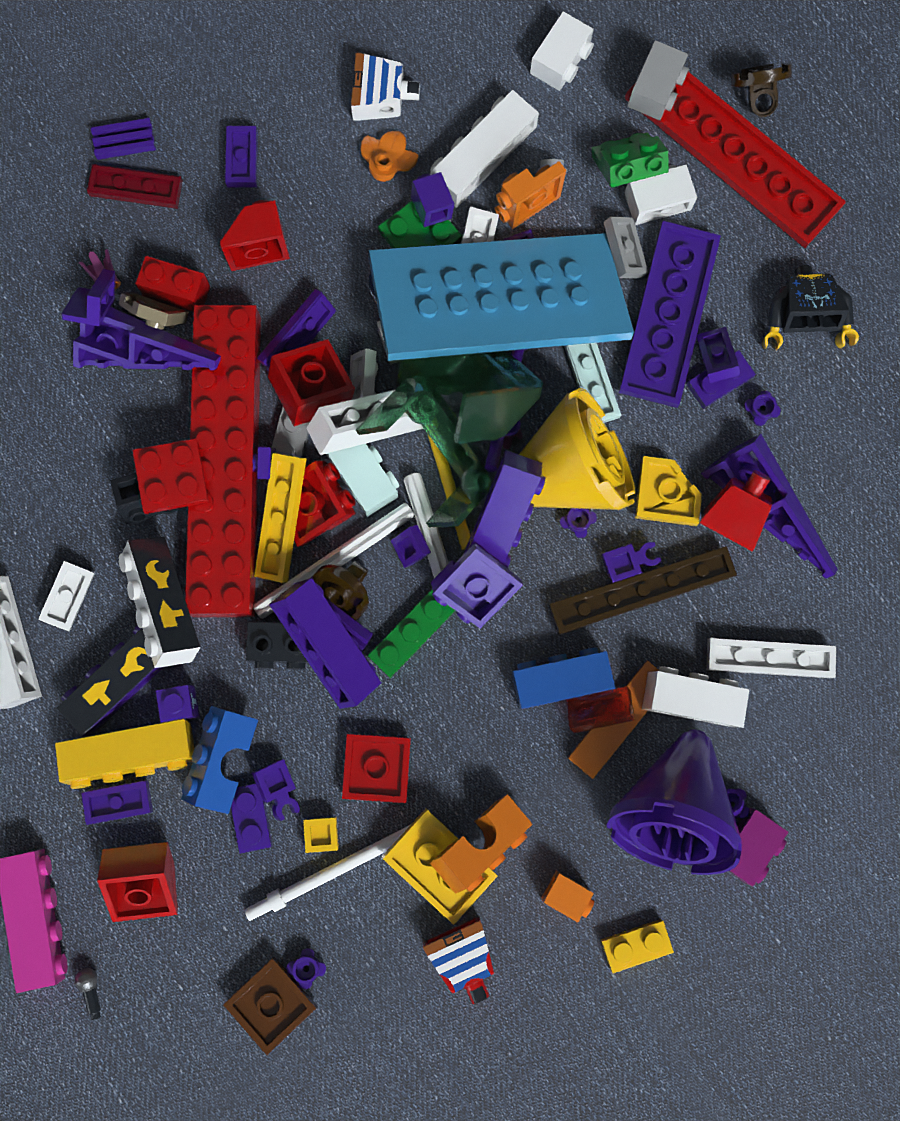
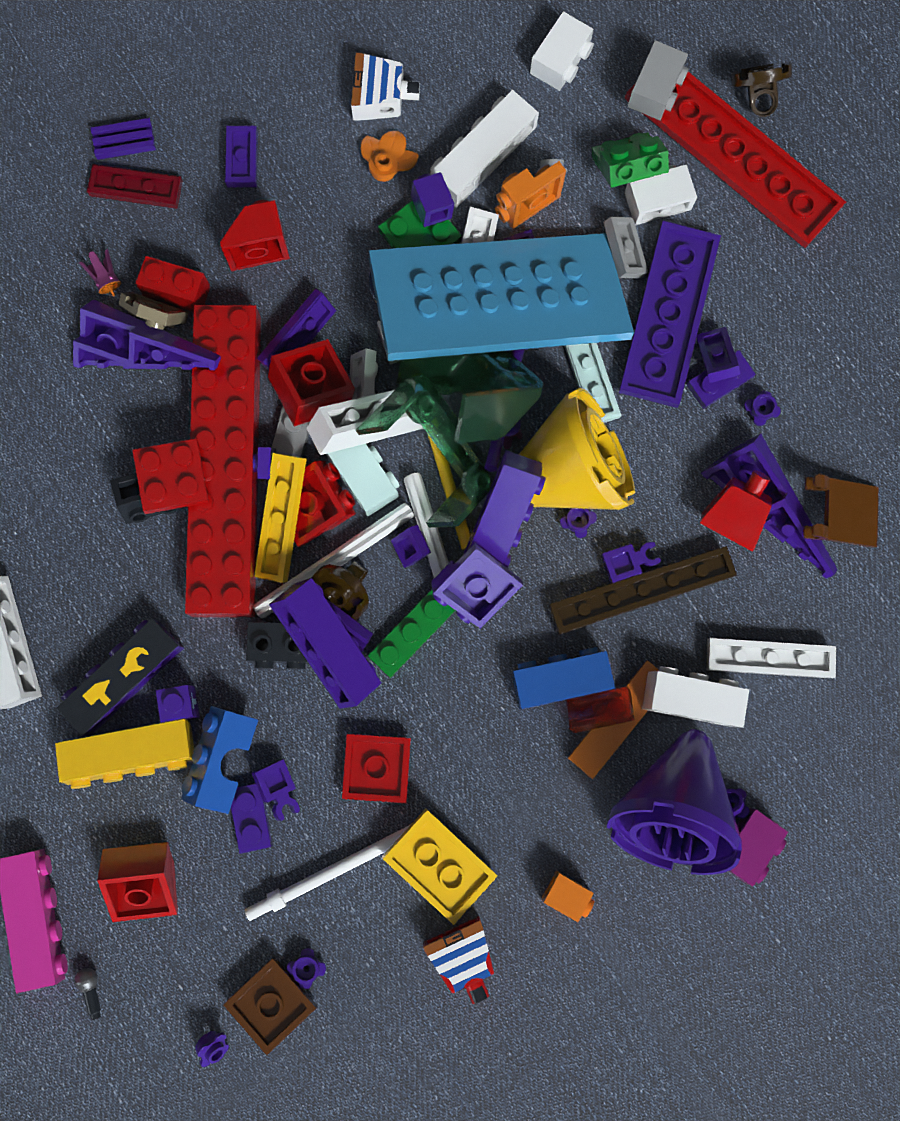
(66, 596): white plate -> none
(92, 304): dark purple panel -> none
(117, 802): dark purple plate -> none
(159, 602): brick -> none
(211, 1048): none -> dark purple plate
(321, 834): yellow plate -> none
(463, 864): orange arch -> none
(637, 946): yellow plate -> none
(666, 493): yellow plate -> none
(811, 305): black torso -> none
(849, 512): none -> reddish brown flag

